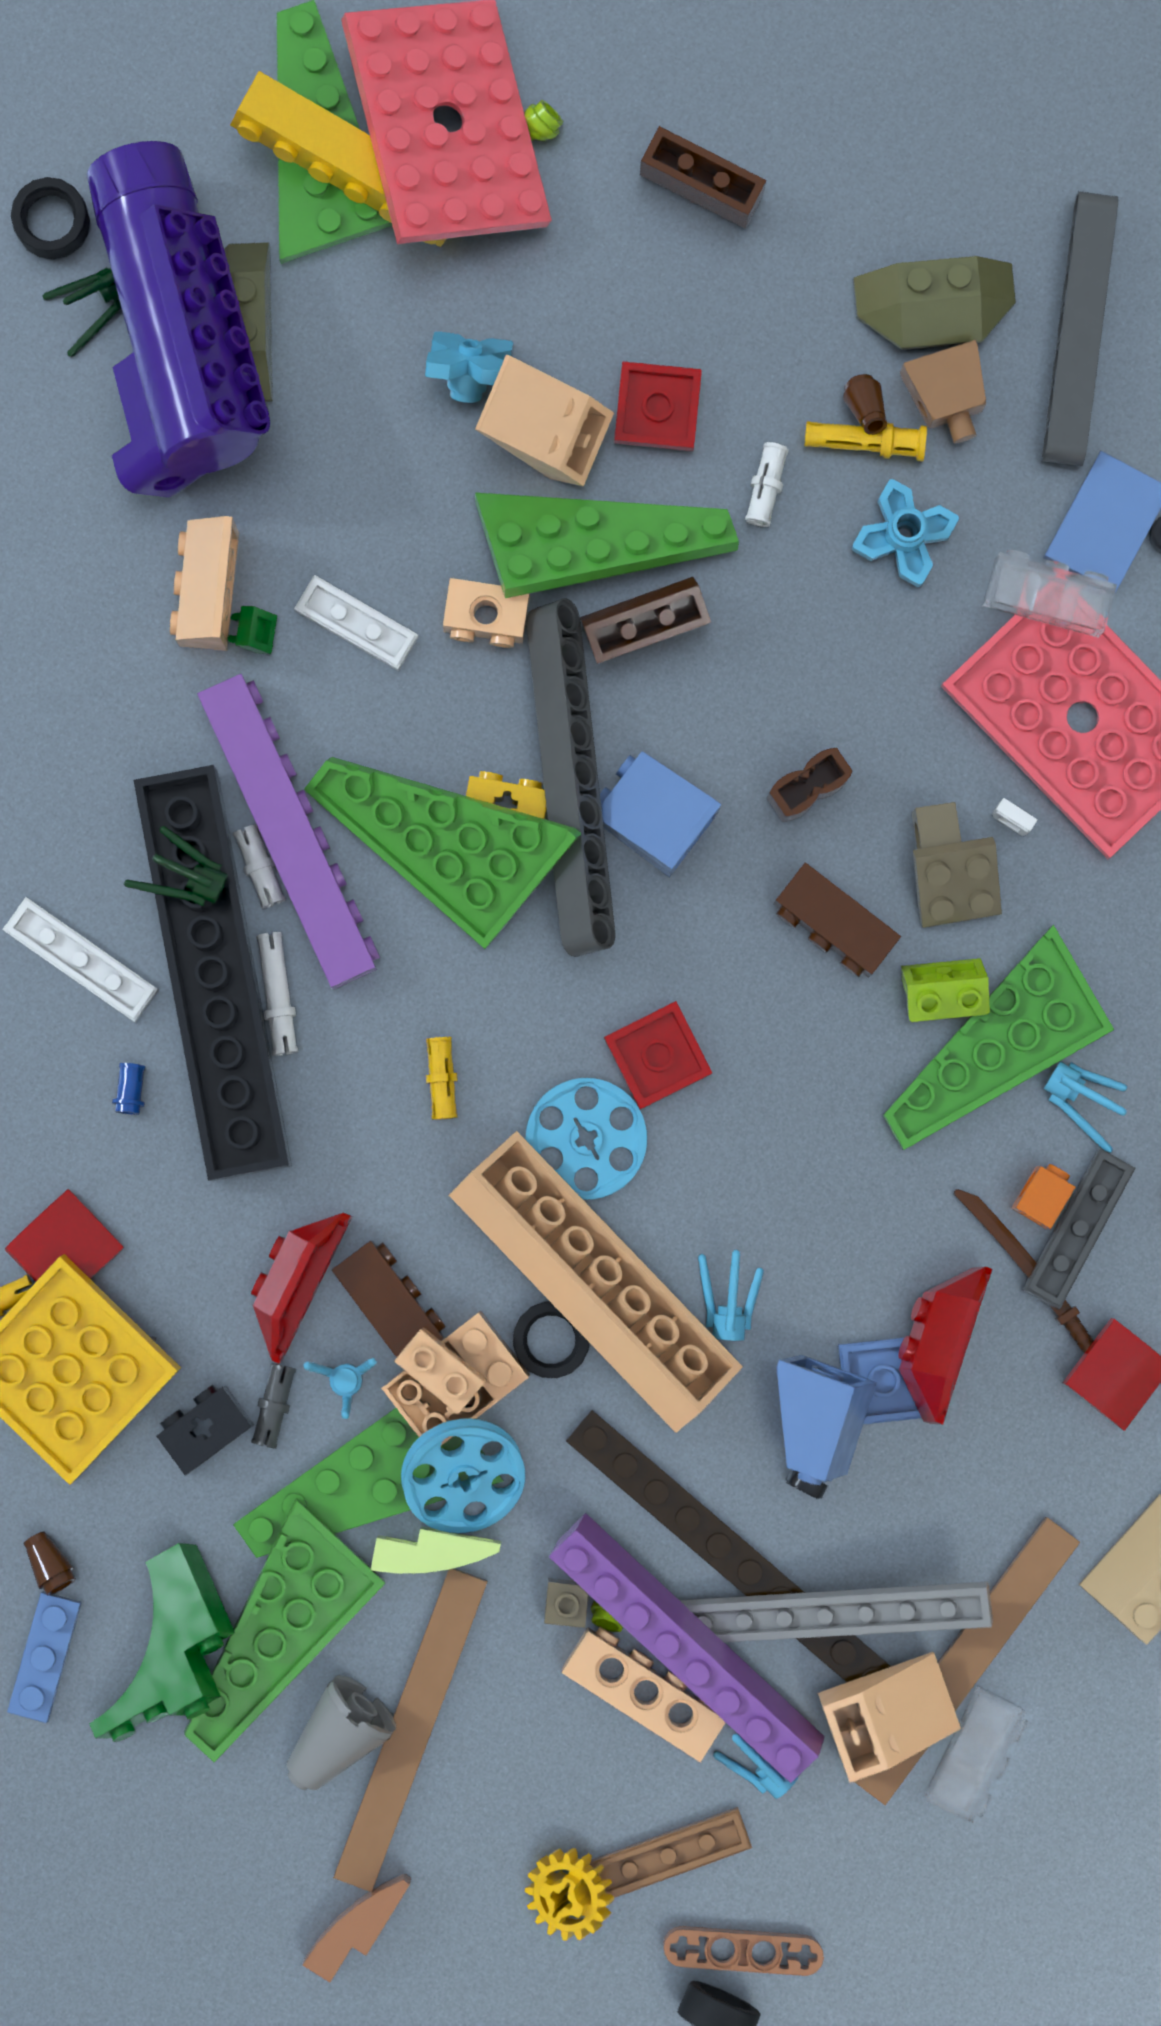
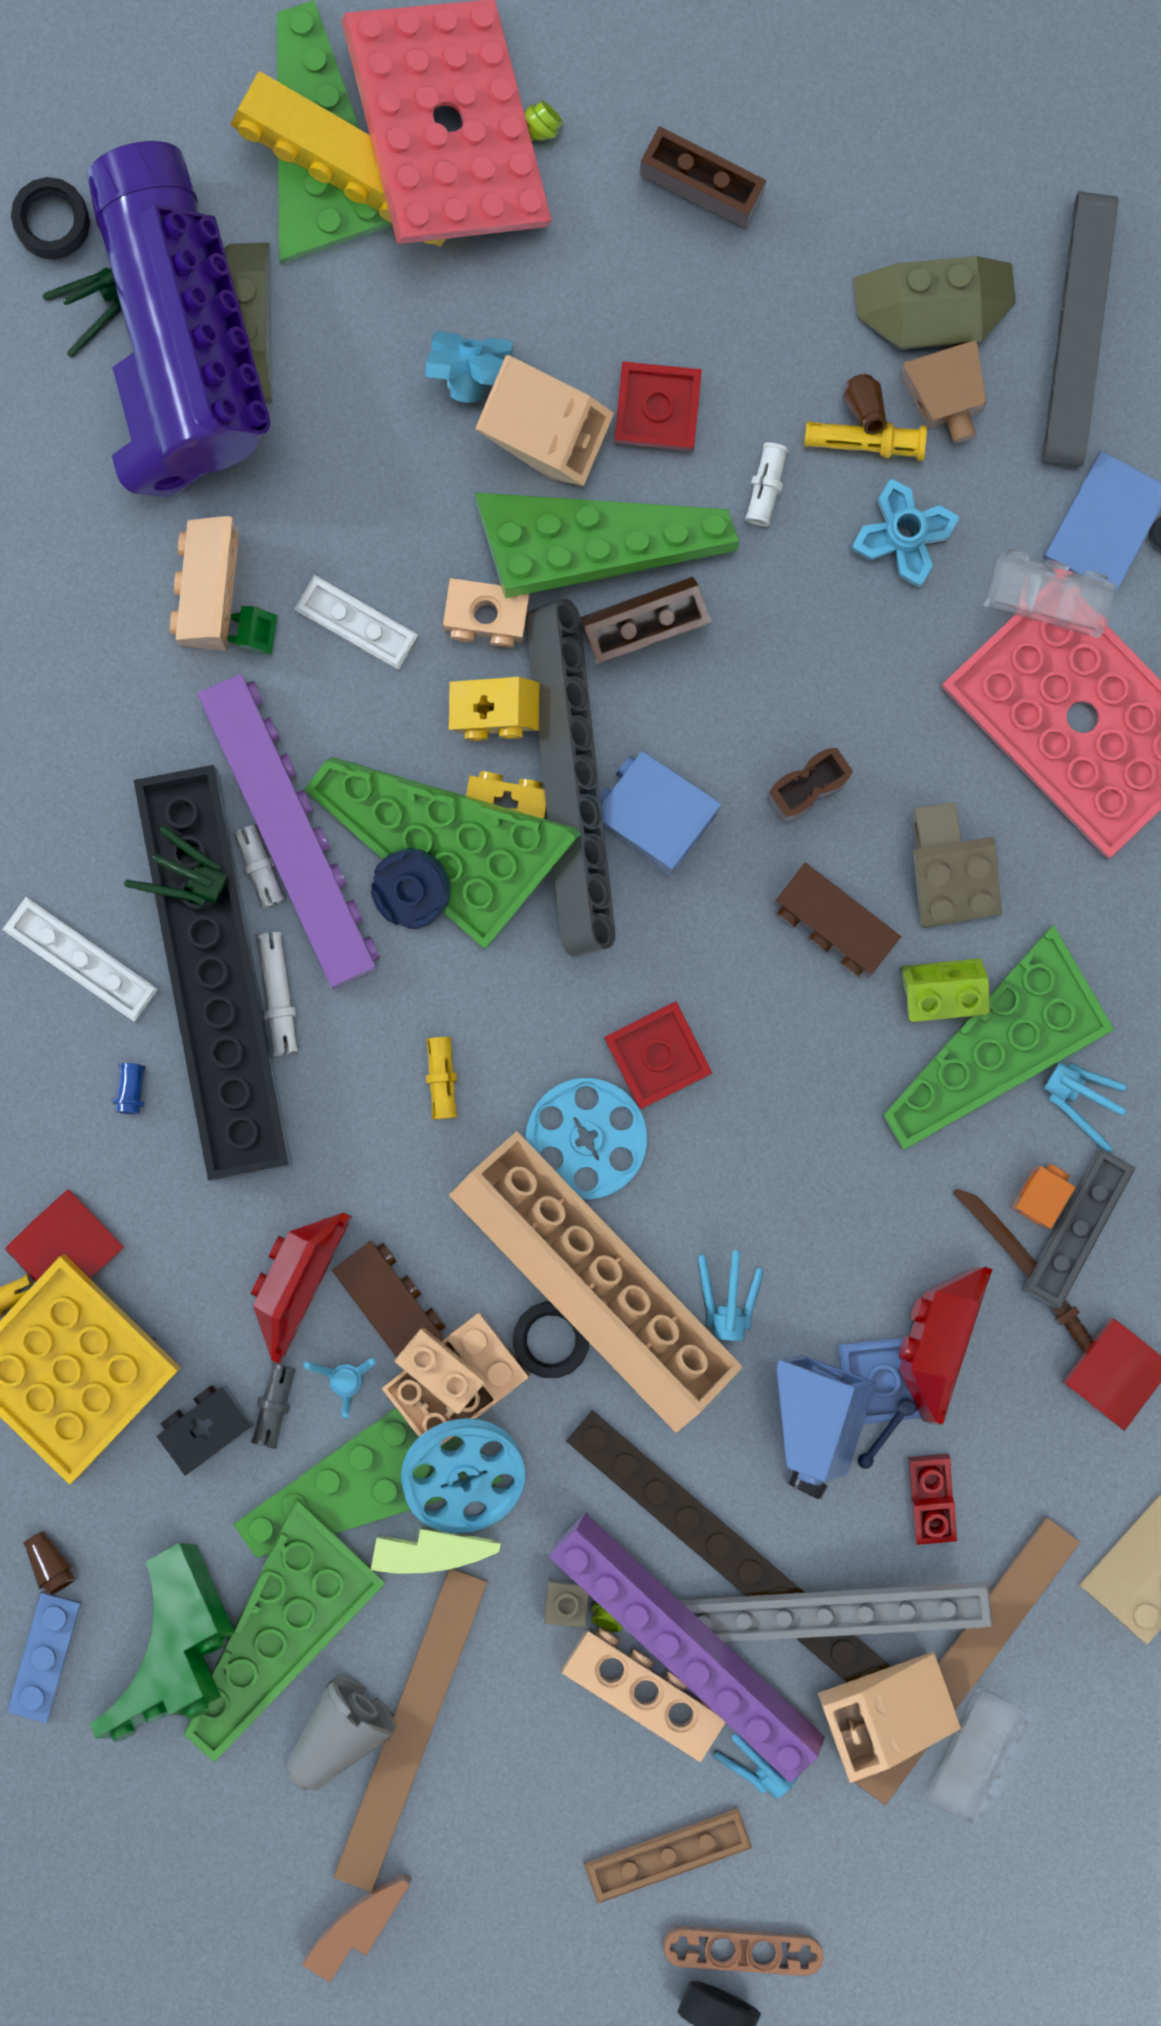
(411, 888): none -> dark blue tile
(493, 707): none -> yellow brick
(585, 1894): yellow gear -> none
(906, 1408): none -> dark blue hinge
(932, 1499): none -> red slope
(1014, 817): white tile -> none

